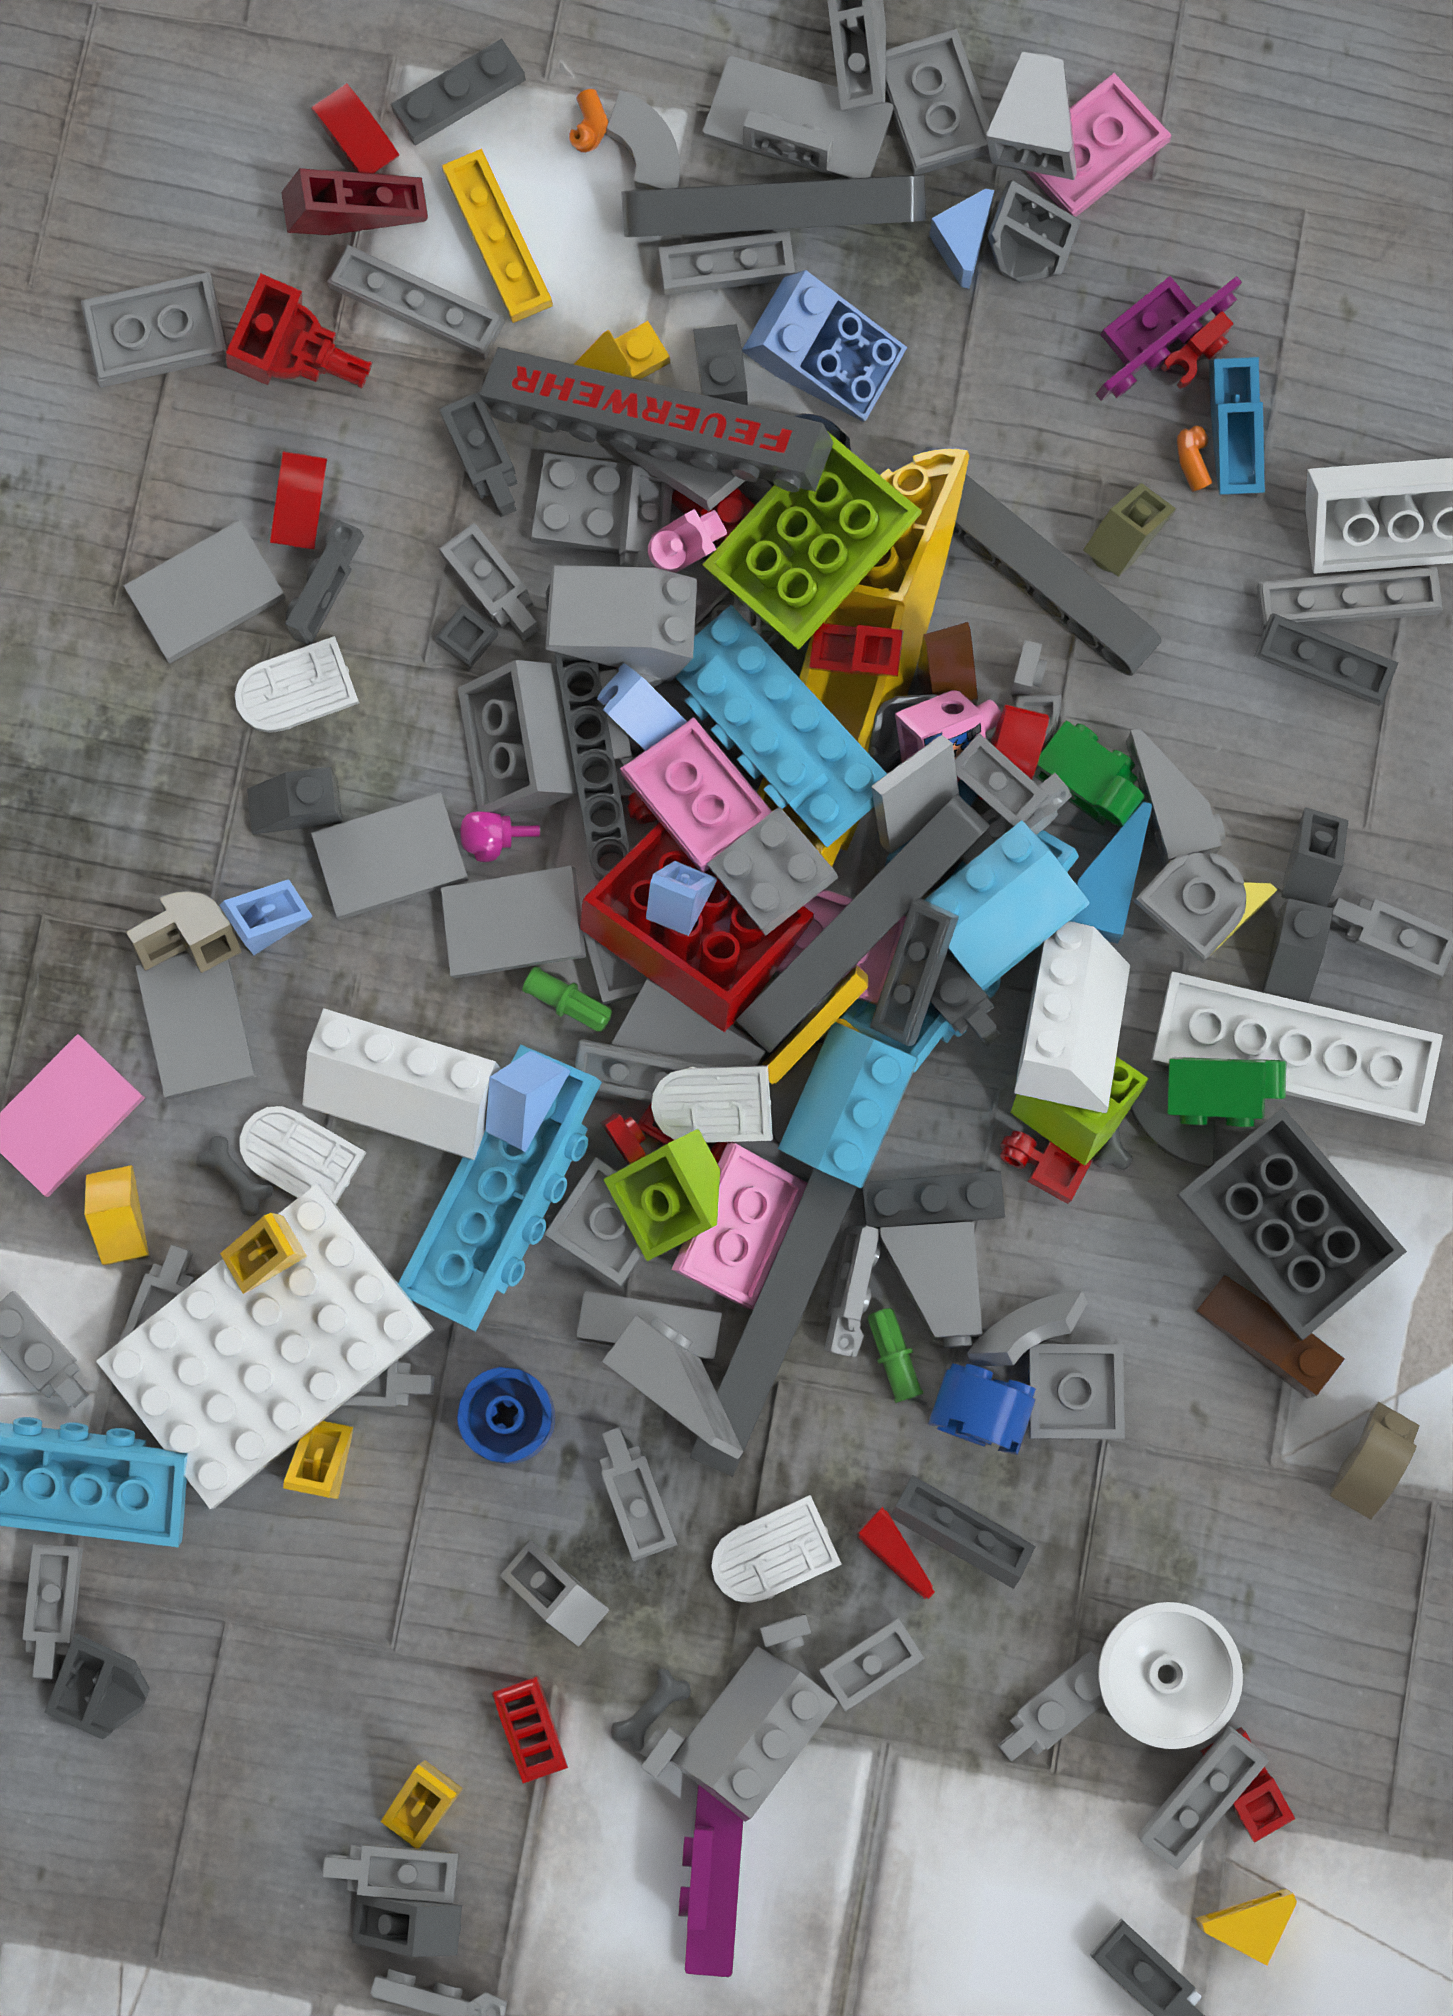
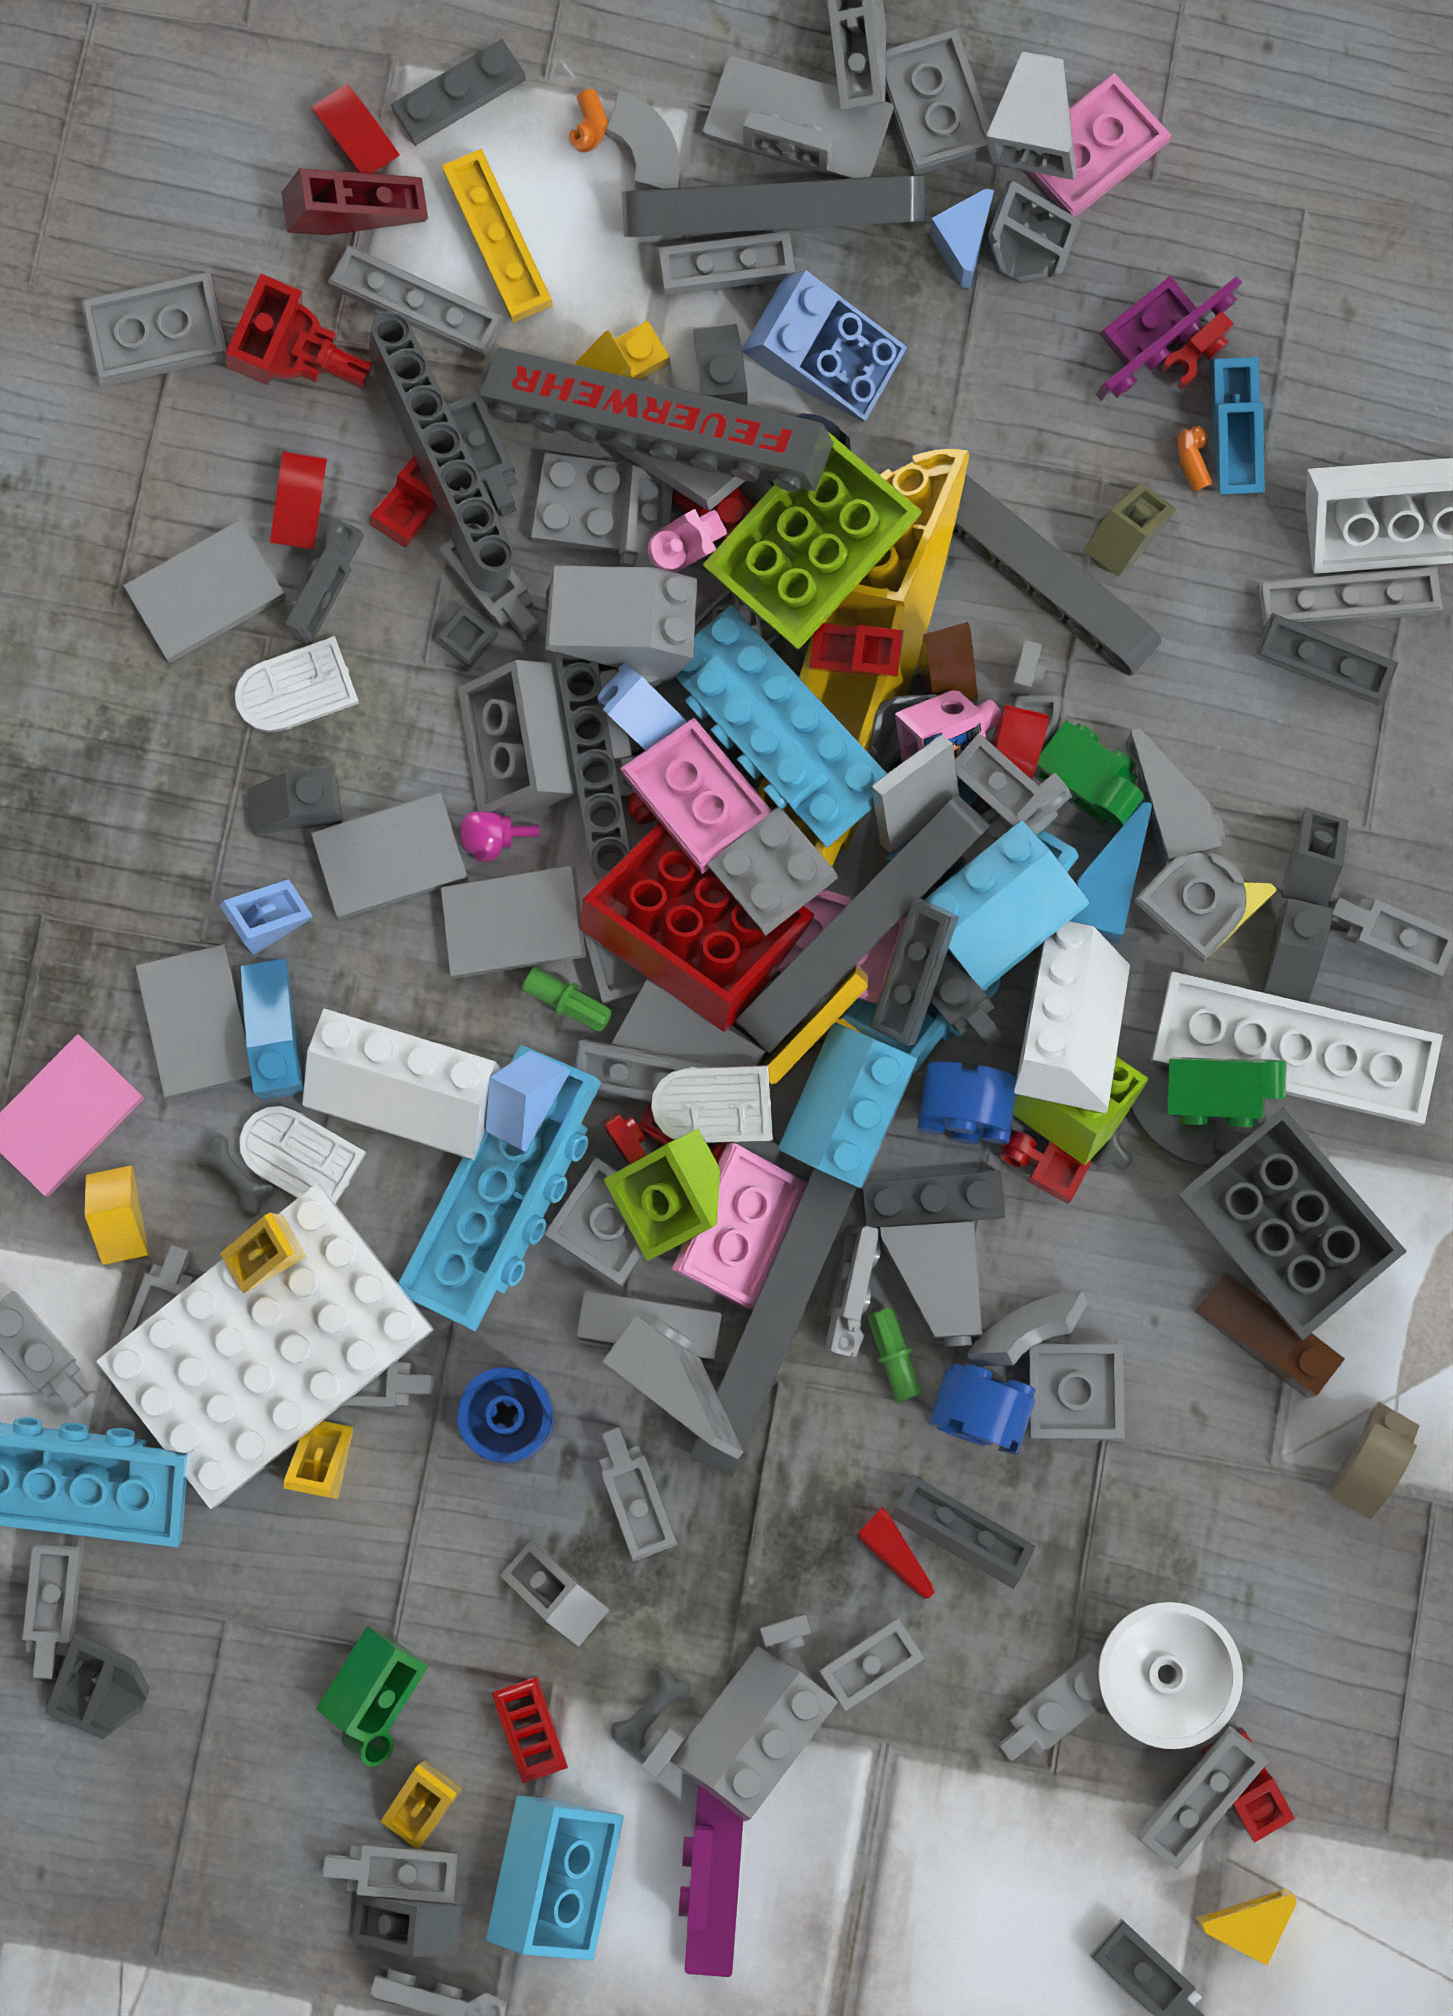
(190, 924): dark tan brick -> none
(271, 1030): none -> dark azure slope
(371, 1695): none -> green hinge
(405, 507): none -> red slope
(438, 469): none -> dark grey beam
(554, 1878): none -> medium azure slope
(678, 896): light blue slope -> none
(774, 1553): white window -> none
(967, 1103): none -> blue brick

